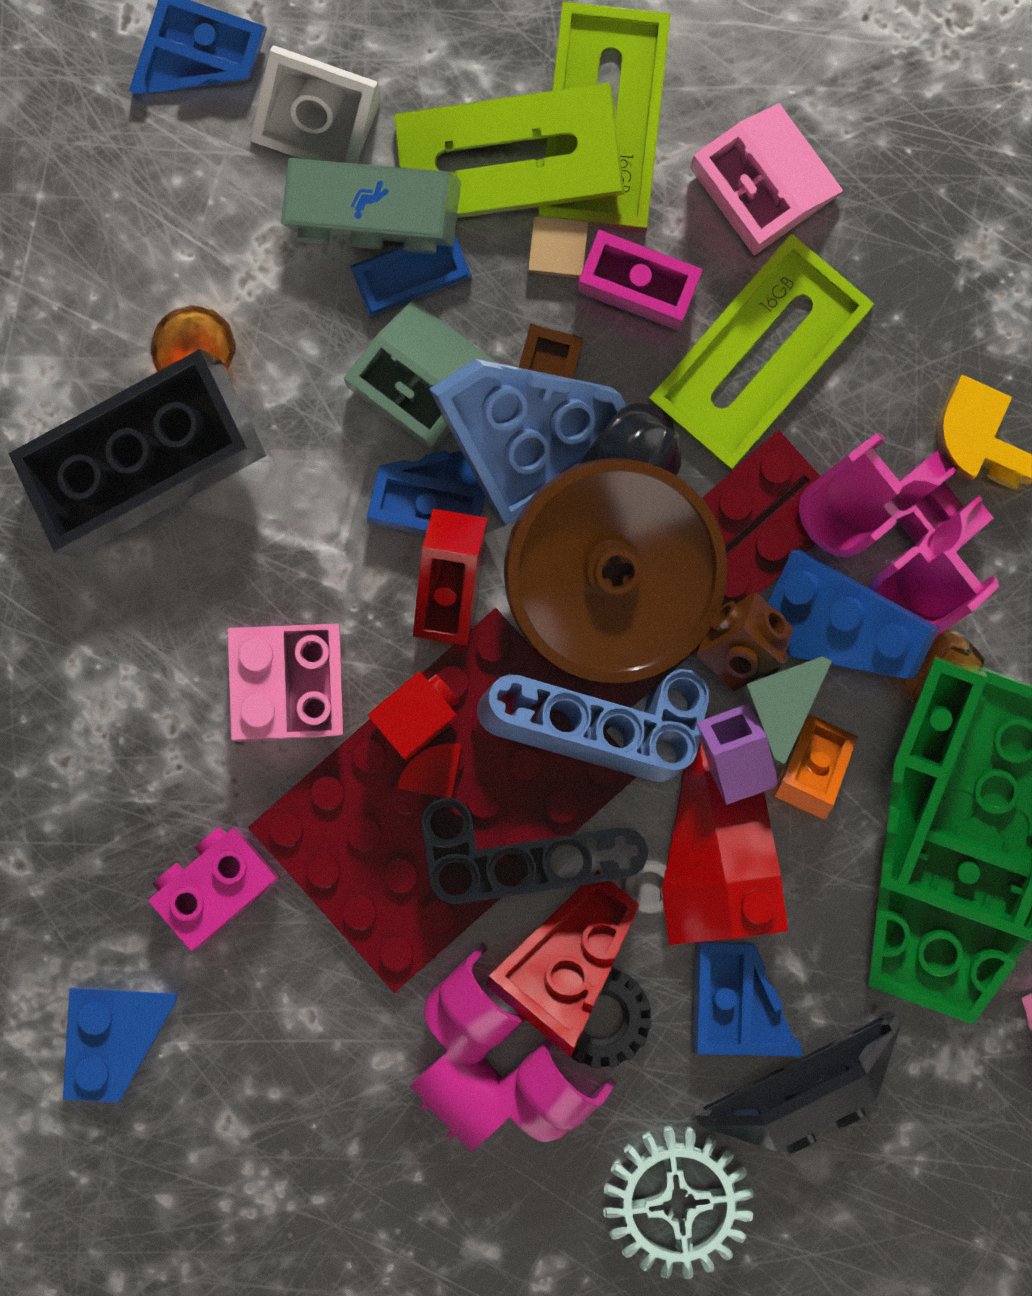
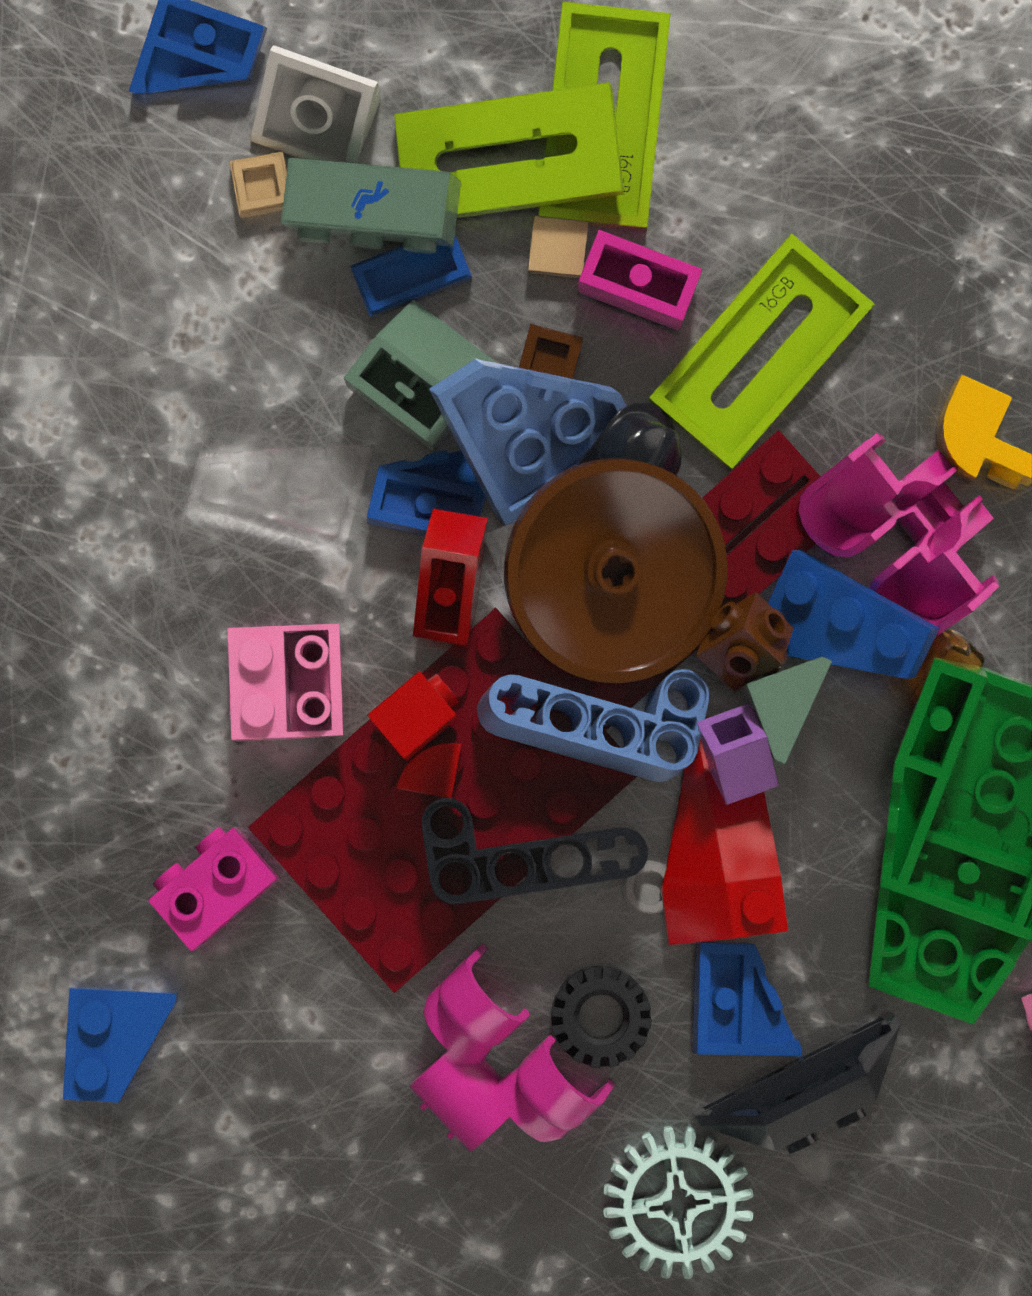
(137, 454): black brick -> none
(188, 330): clear orange hair -> none
(259, 183): none -> tan tile
(566, 962): red wing -> none
(764, 177): bright pink slope -> none
(815, 767): orange slope -> none

